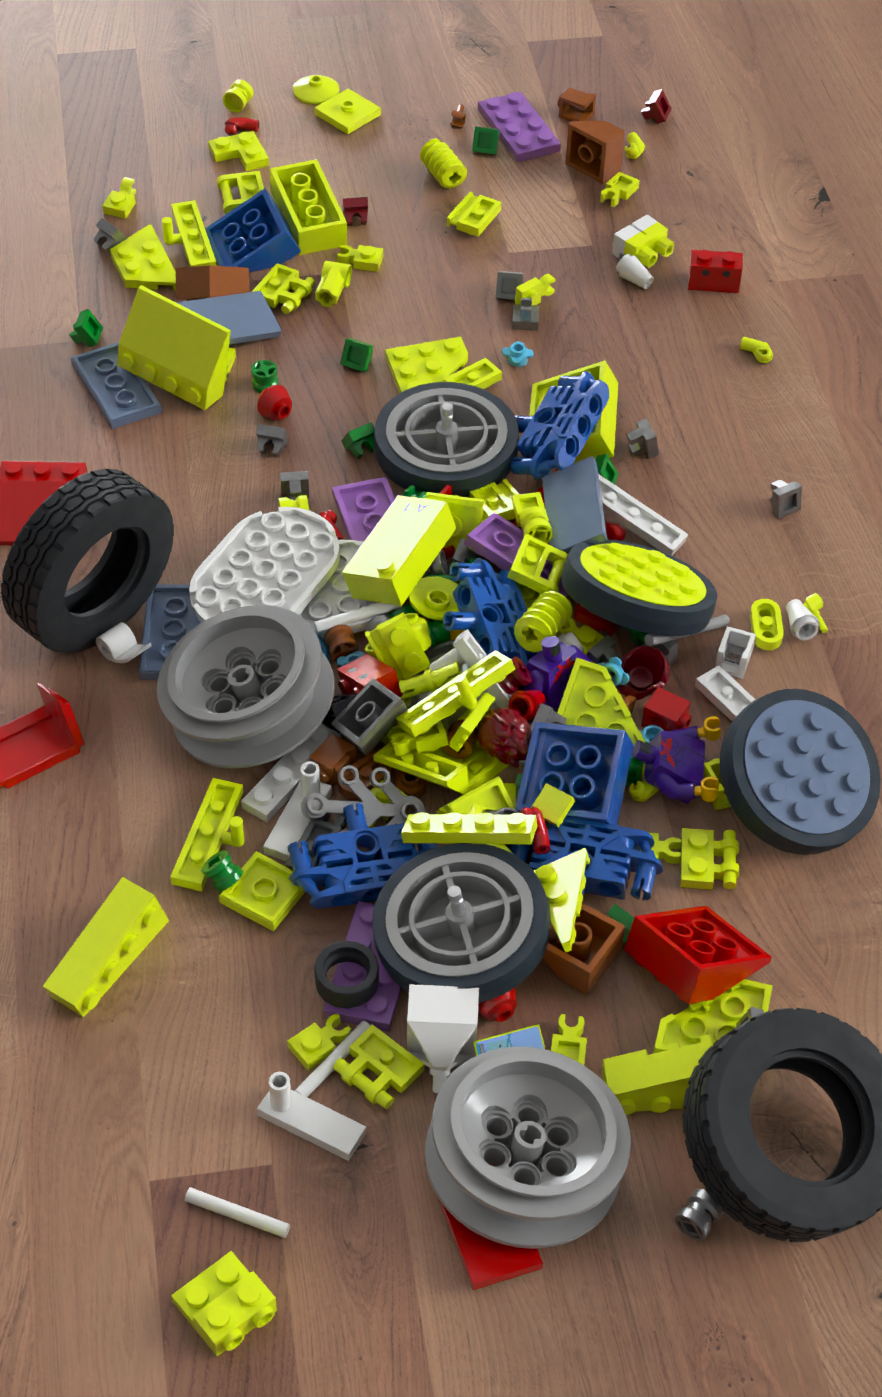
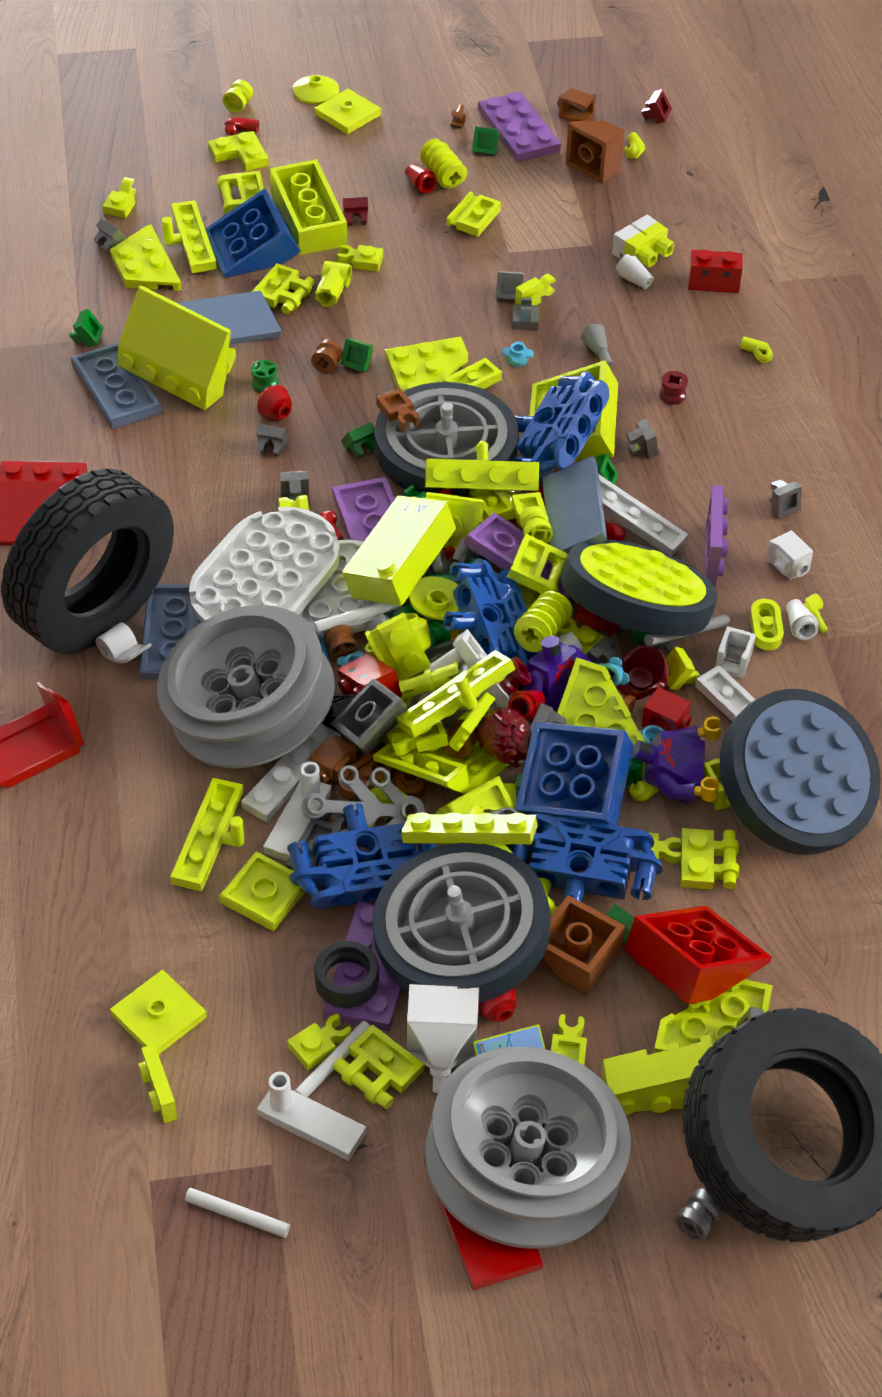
(106, 947): neon yellow wedge -> none
(153, 1072): none -> neon yellow plate
(158, 1012): none -> neon yellow plate
(210, 281): dark orange slope -> none
(222, 870): green wheel -> none
(225, 1303): neon yellow plate -> none
(326, 356): none -> dark orange wheel
(398, 406): none -> dark orange plate
(421, 178): none -> red cone
(481, 473): none -> neon yellow plate
(541, 838): red arm -> none
(554, 804): neon yellow tile -> none
(563, 886): wing -> none
(595, 338): none -> light grey cone
(619, 187): neon yellow plate -> none
(673, 387): none -> dark red wheel
(681, 669): none -> neon yellow tile
(715, 529): none -> medium lavender plate
(789, 555): none -> white window

